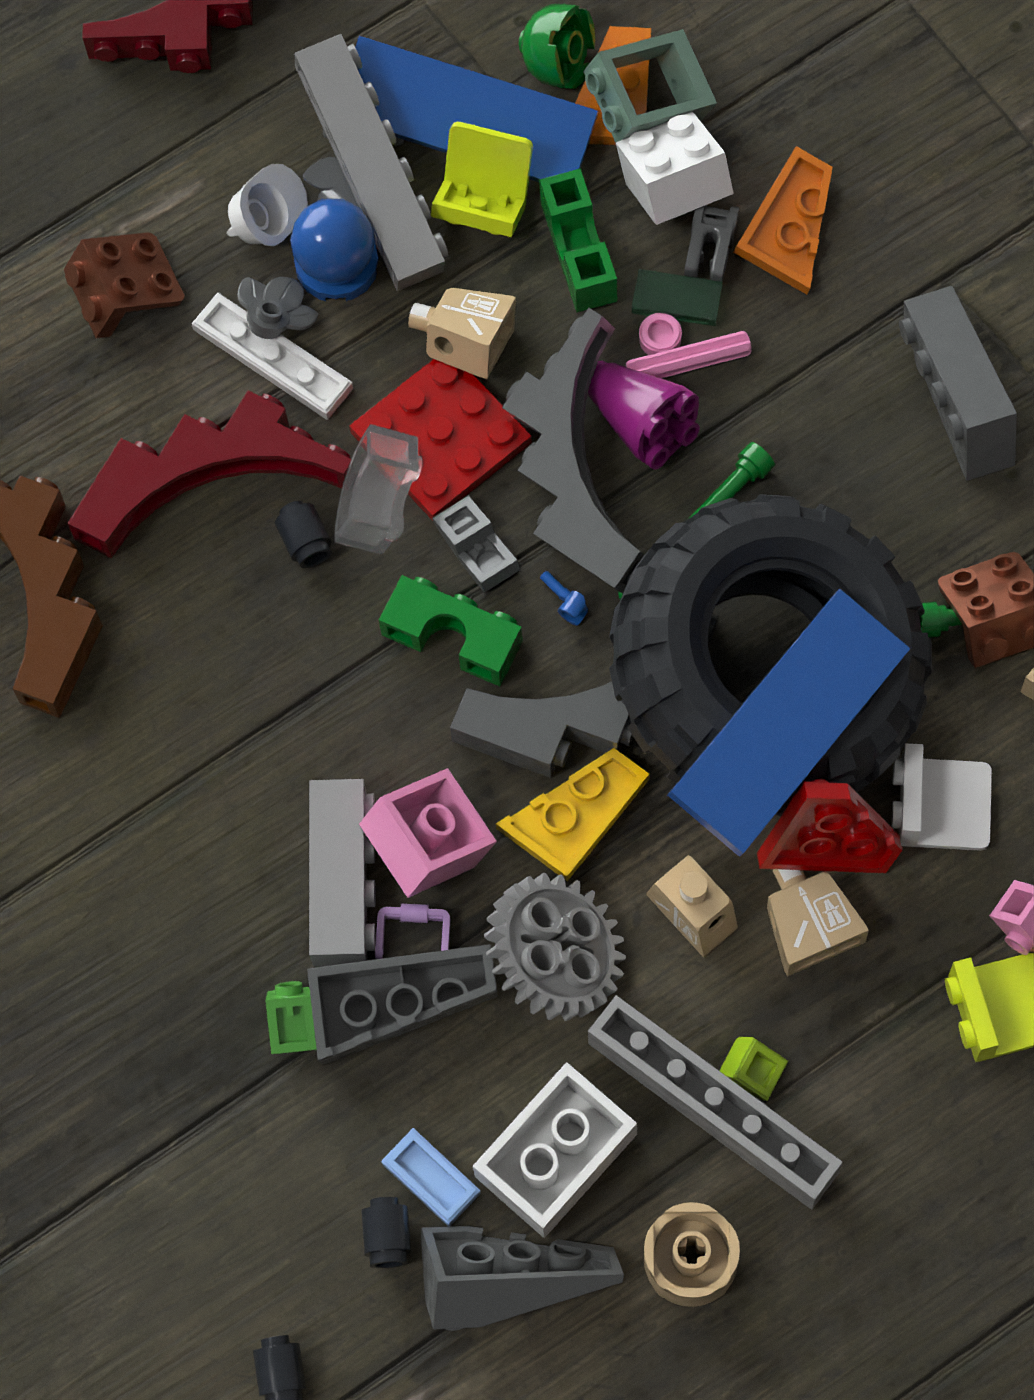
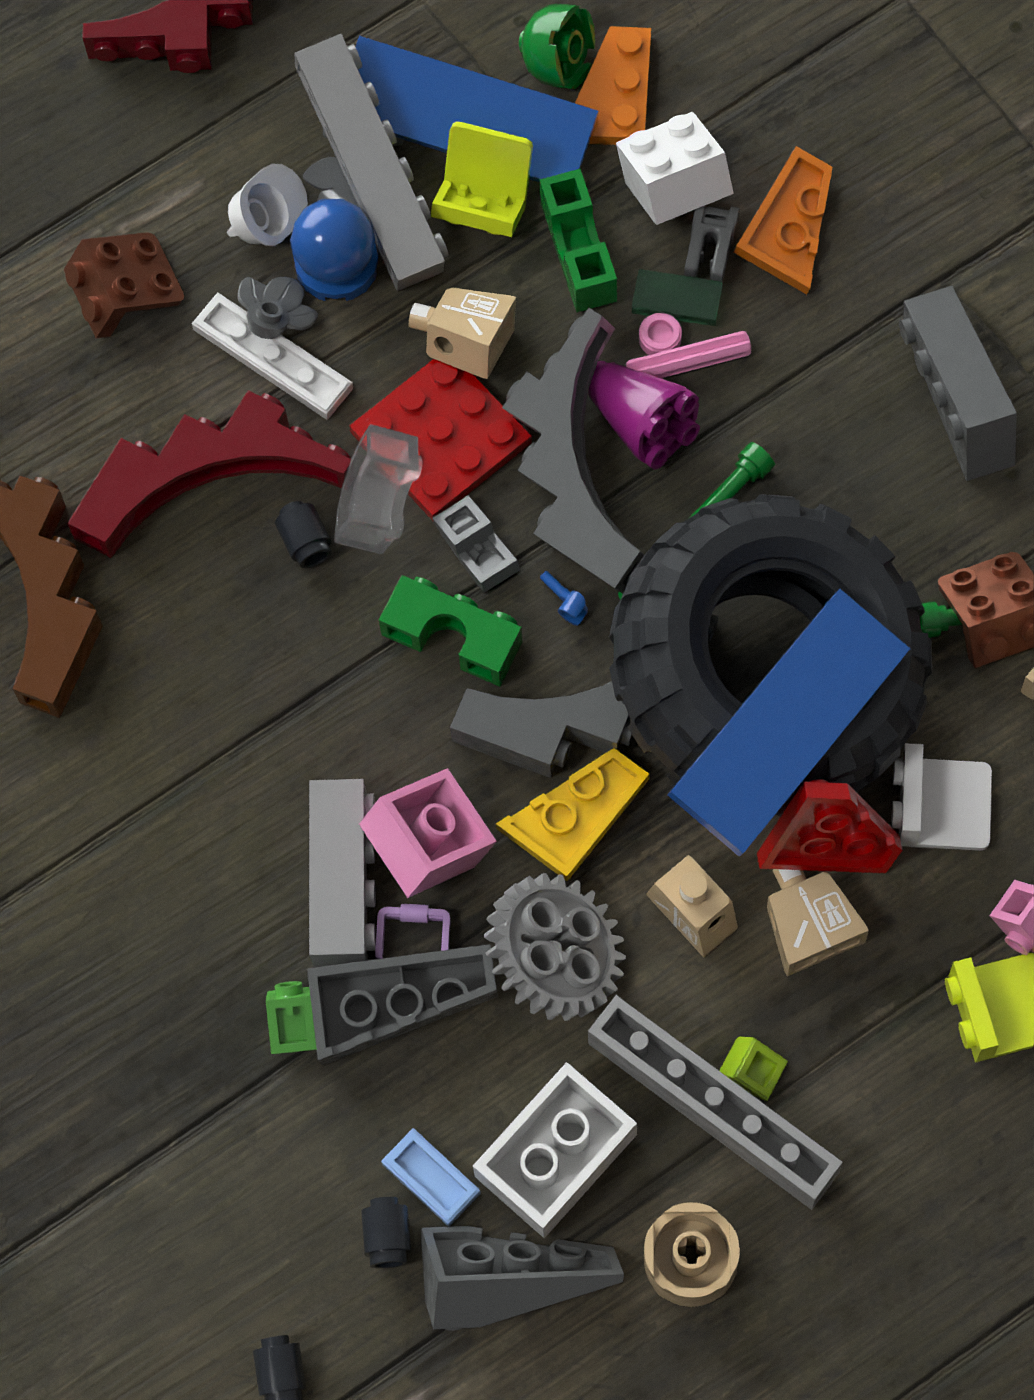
(680, 71): sand green window -> none

